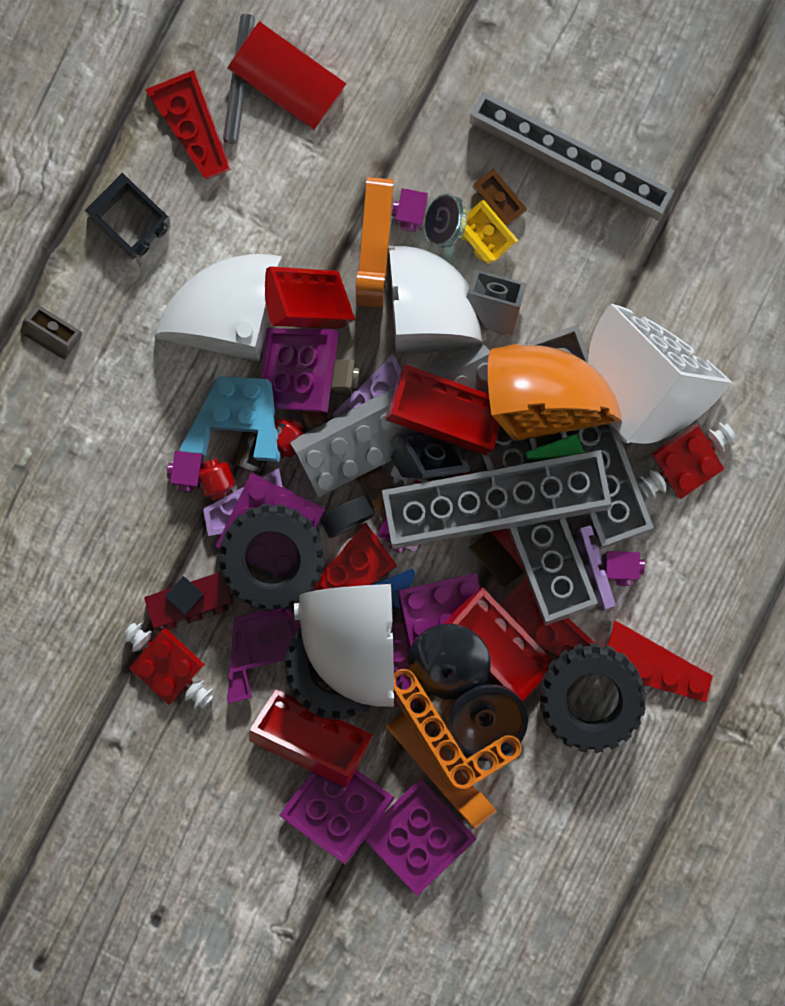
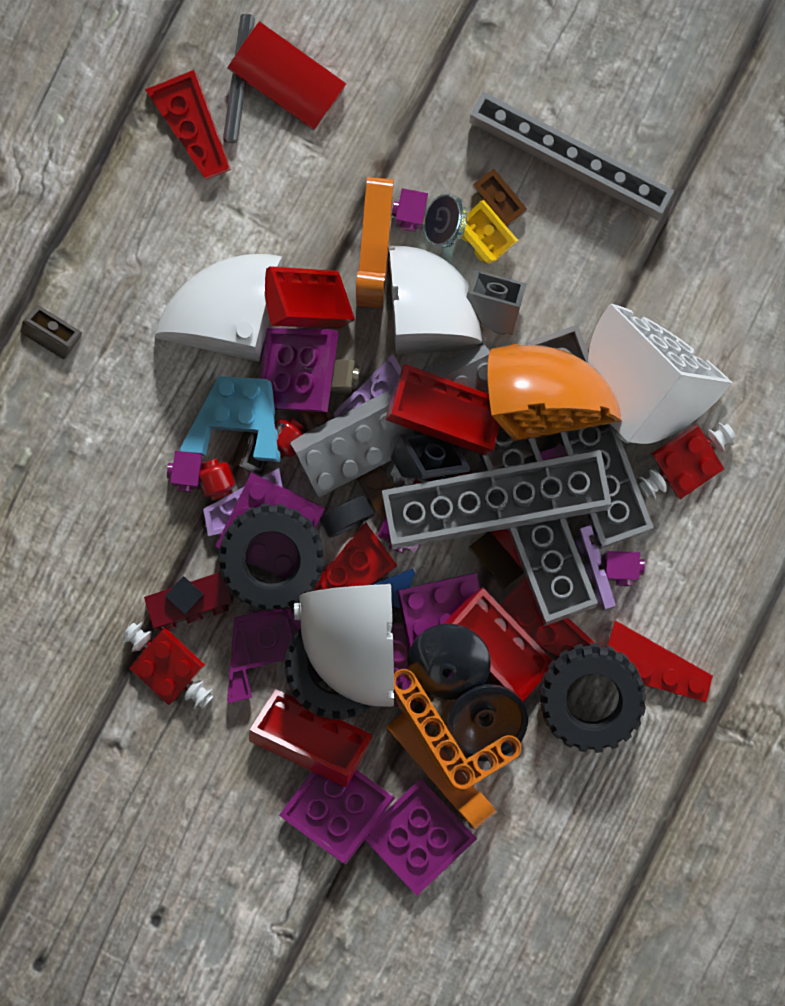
(110, 197): black window -> none
(561, 448): green slope -> none

